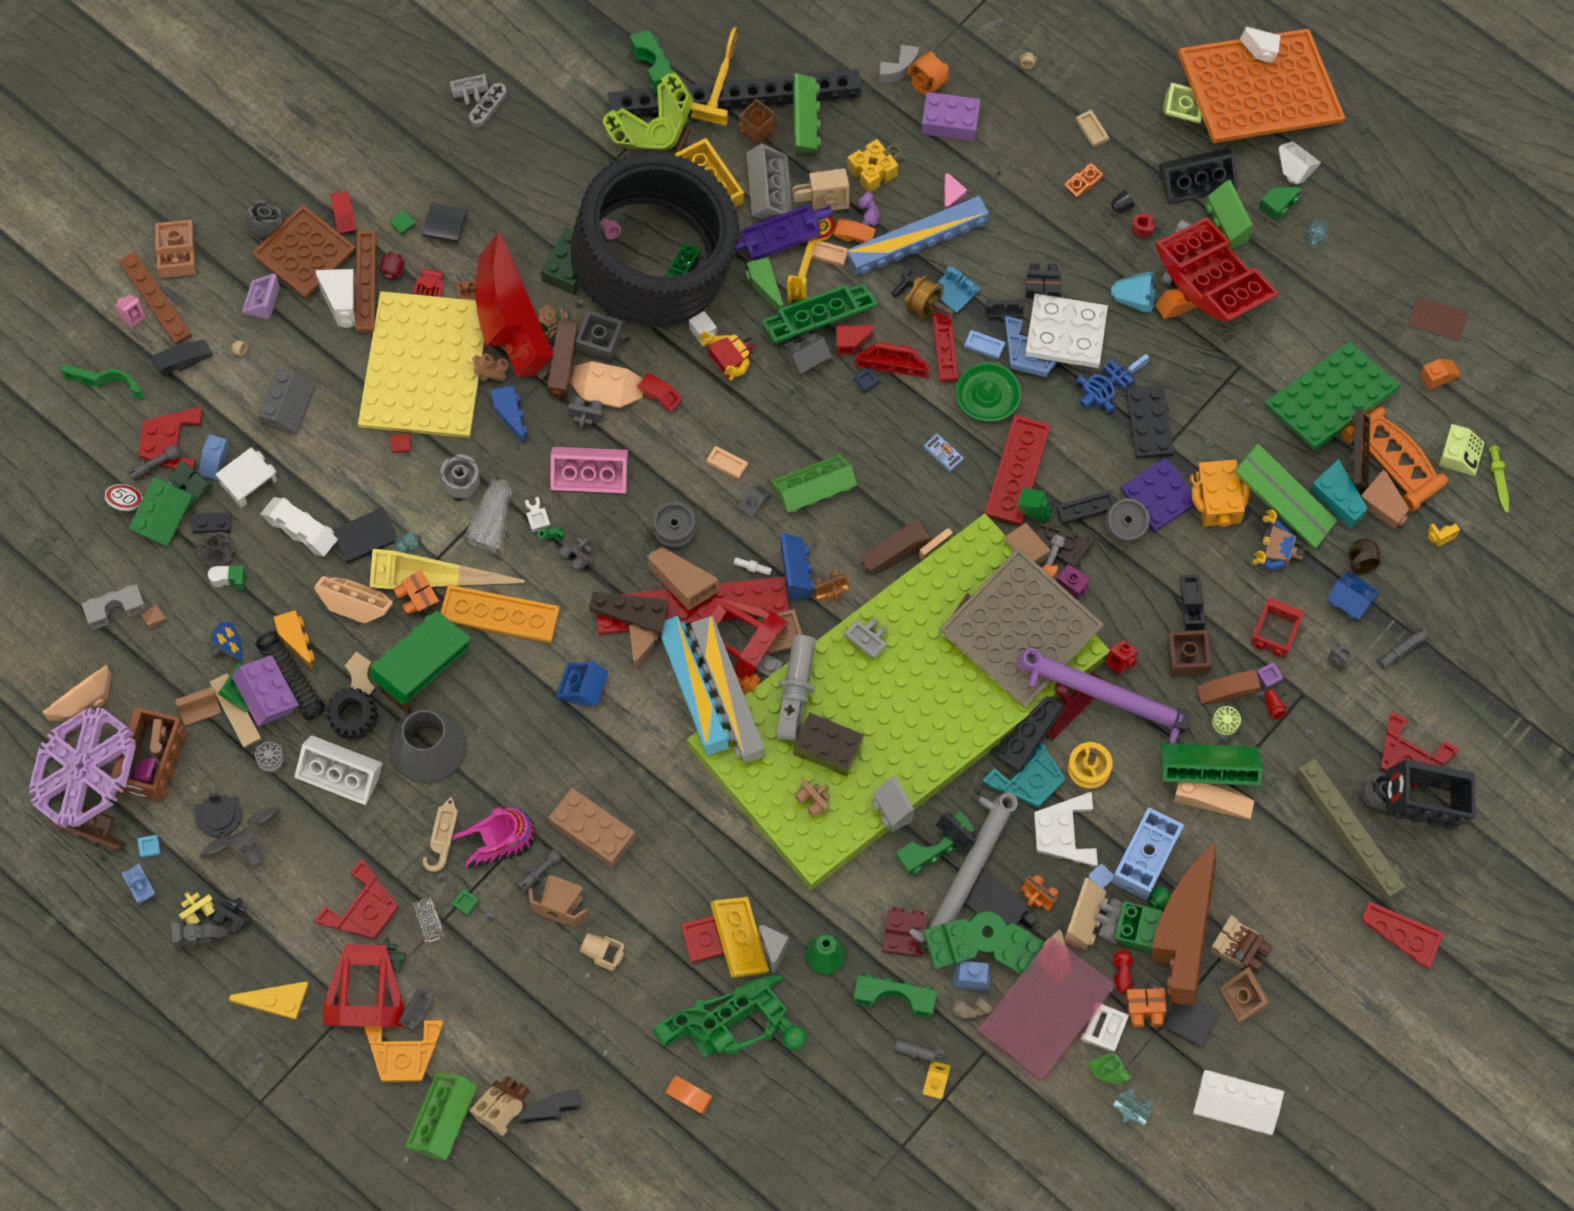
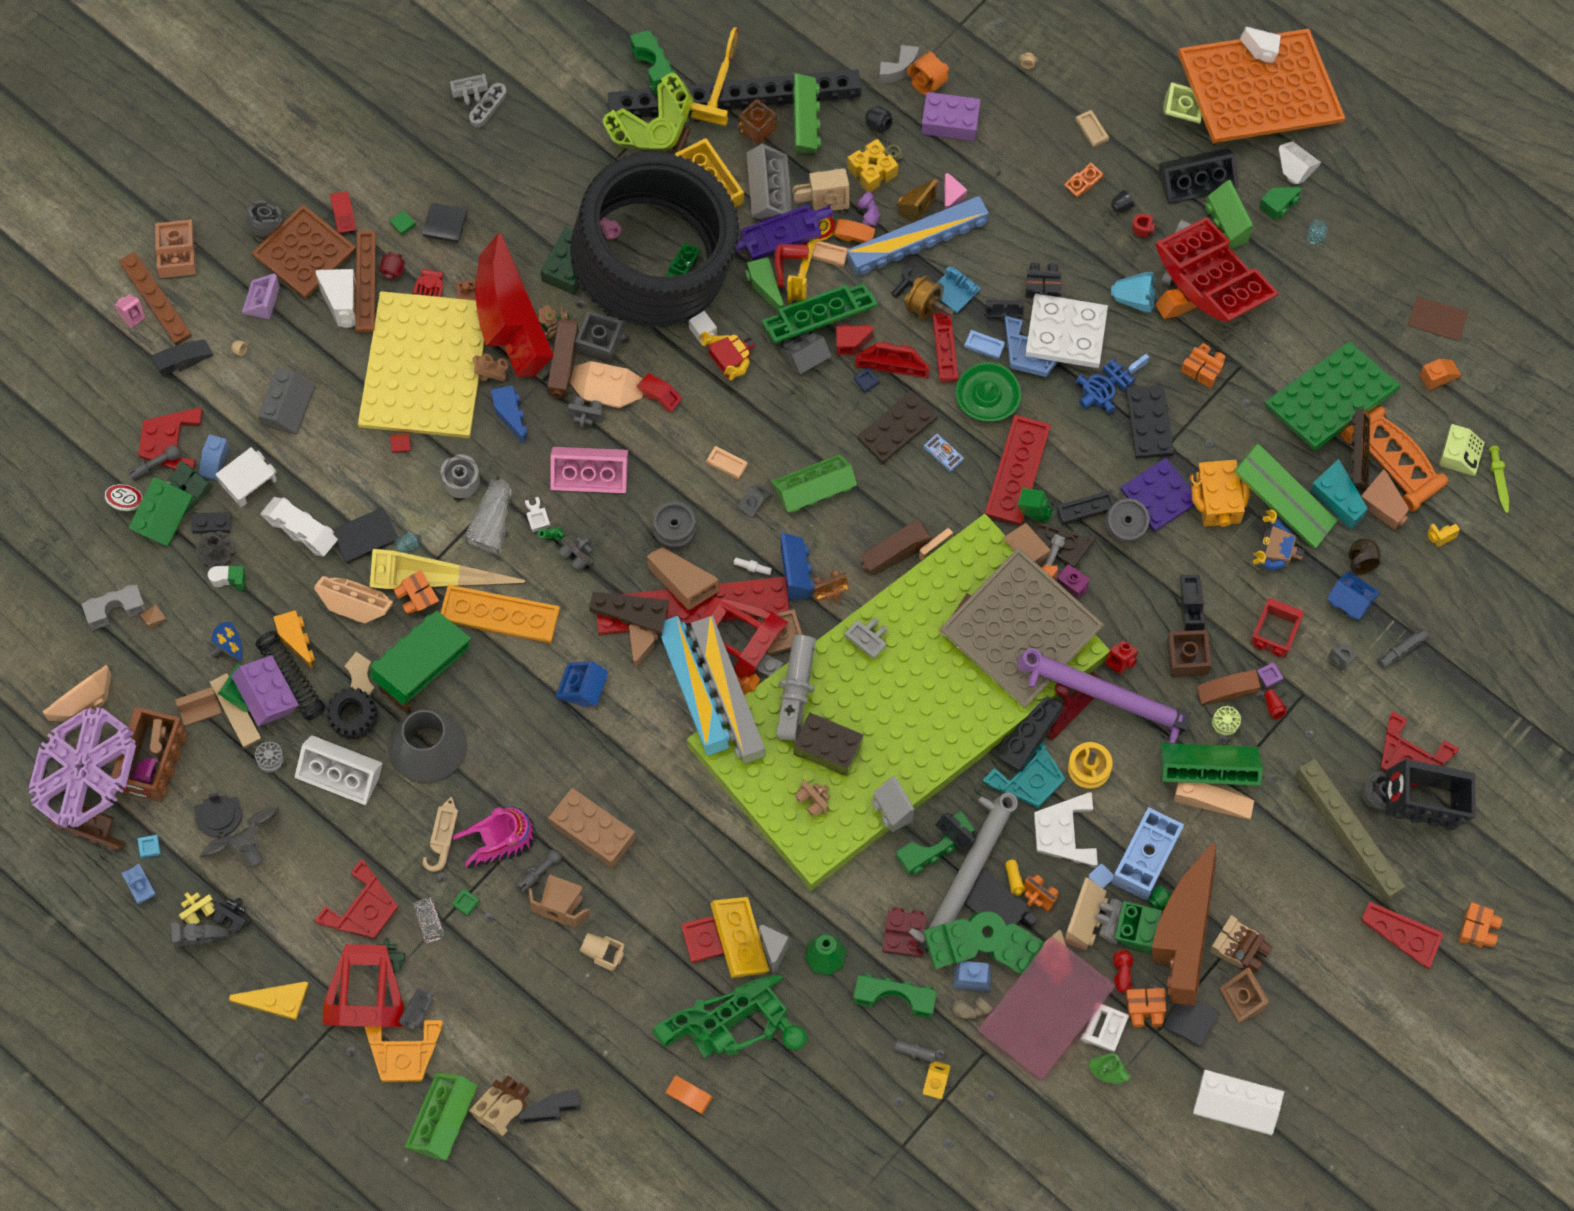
(98, 380): green piece -> none
(788, 251): none -> red piece
(879, 119): none -> black head
(897, 427): none -> dark brown plate
(917, 201): none -> pearl gold slope
(1014, 878): none -> yellow piece
(1133, 1109): clear light blue hips -> none
(1203, 365): none -> orange hips
(1477, 925): none -> orange hips

